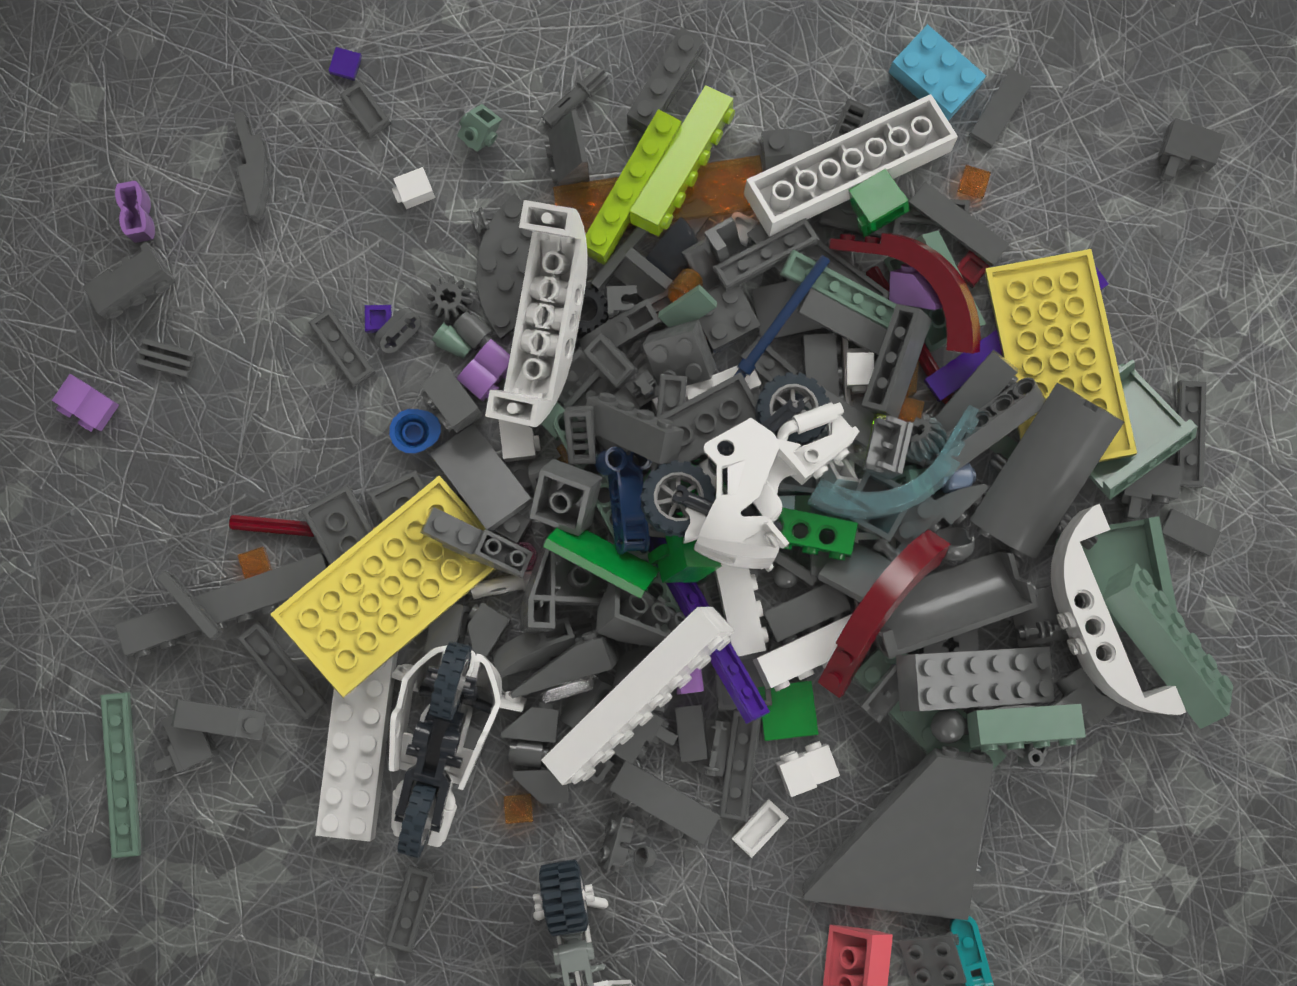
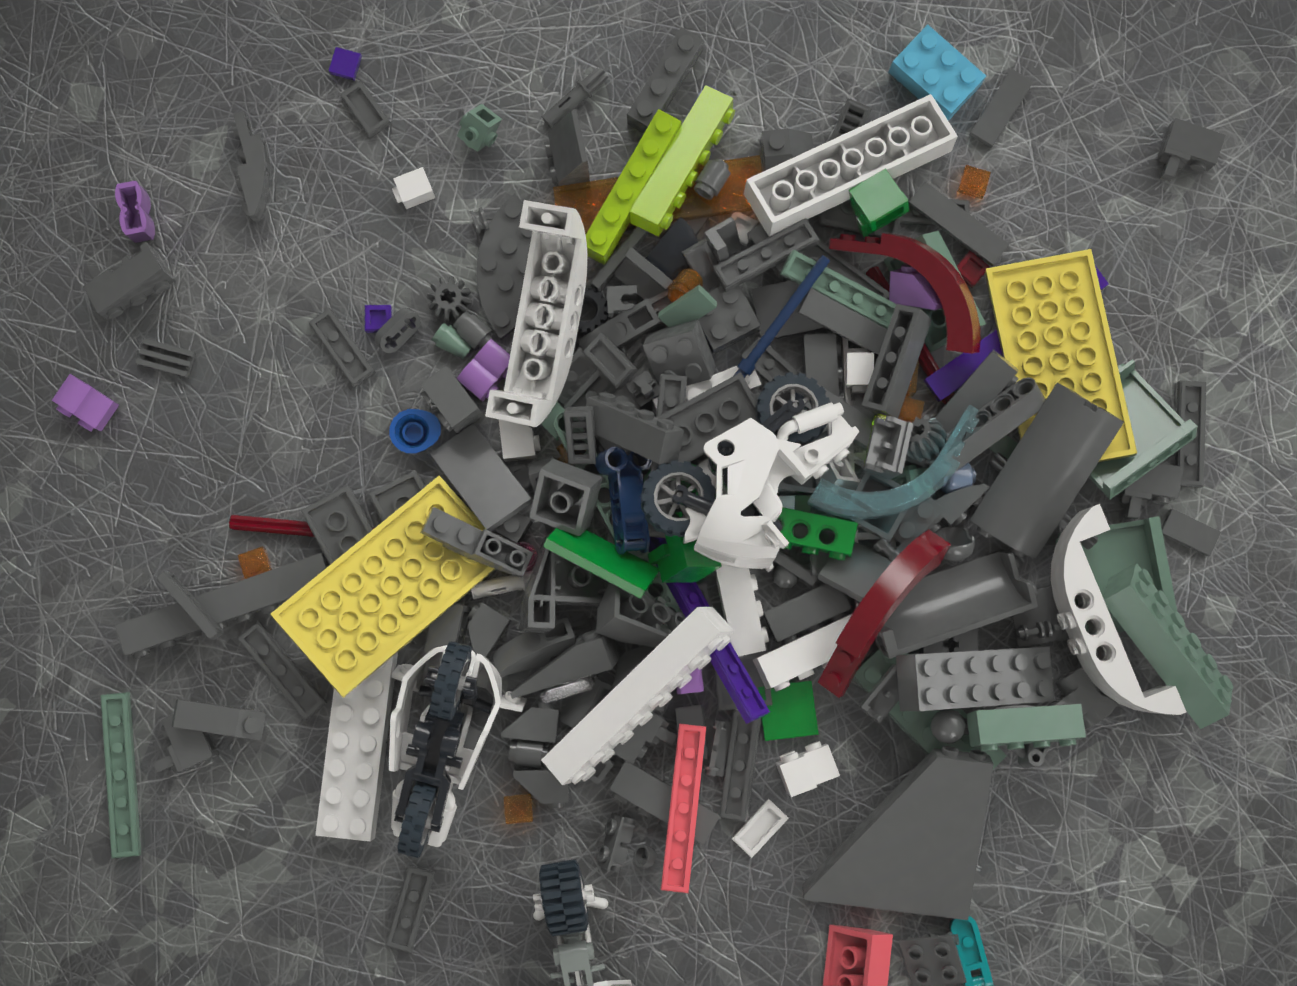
(683, 808): none -> coral tile
(712, 178): none -> dark grey brick

